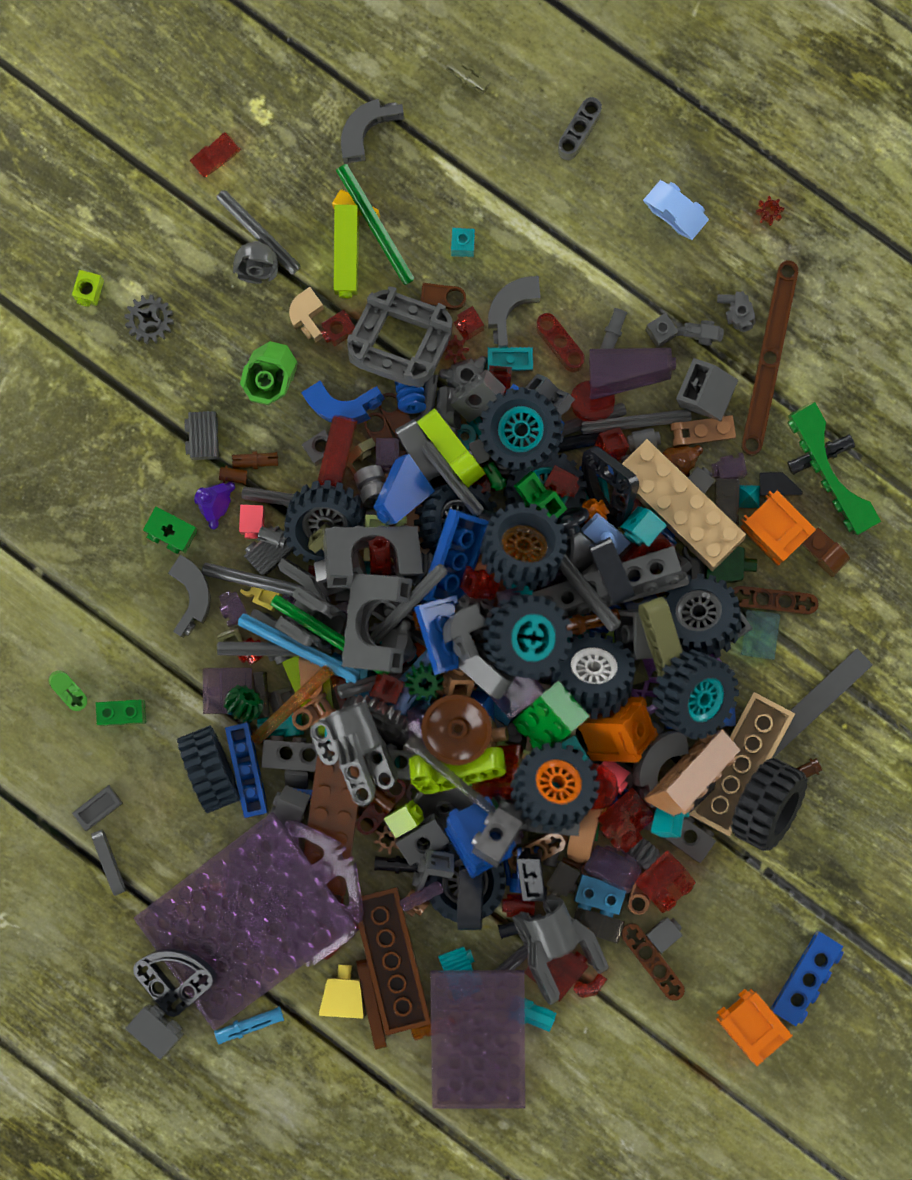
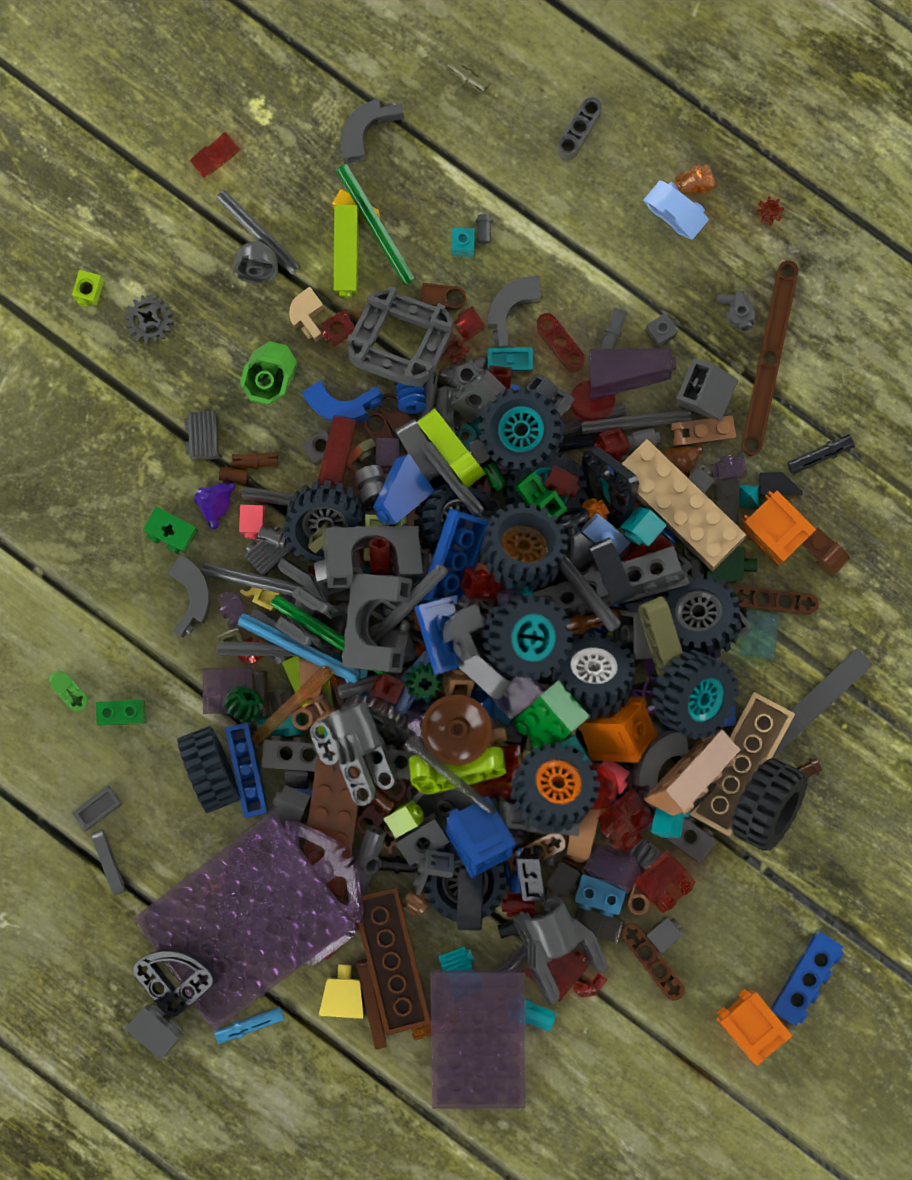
(367, 856): none -> dark grey piece
(421, 896): clear purple axle -> none
(484, 228): none -> dark grey pin
(492, 850): flat silver brick -> none
(697, 180): none -> clear orange piece
(704, 332): dark grey piece -> none
(810, 427): green arch -> none

